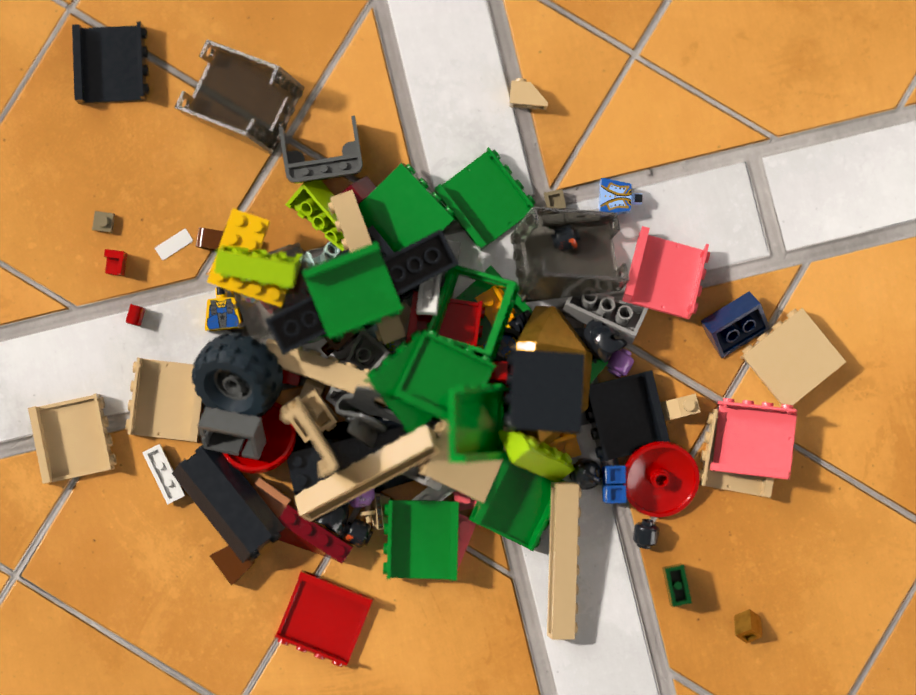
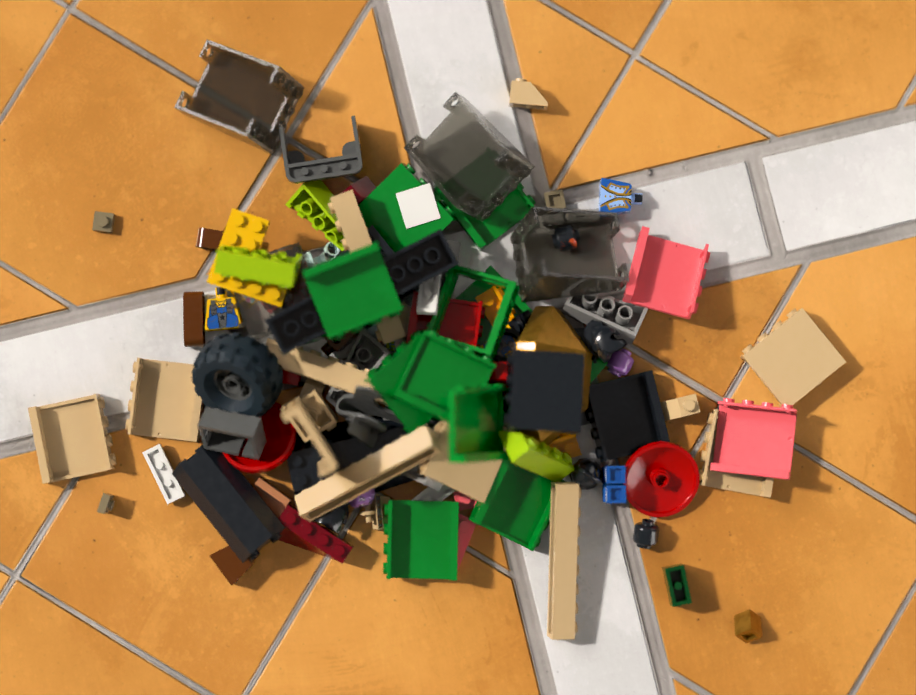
(106, 503): none -> dark tan plate
(110, 64): black panel -> none
(115, 262): red panel -> none
(135, 315): red brick -> none
(173, 244): white sticker -> none
(194, 319): none -> reddish brown beam
(324, 618): red panel -> none
(358, 532): black head -> none
(418, 205): none -> white sticker
(470, 160): none -> clear smoke windscreen
(735, 324): dark blue slope -> none

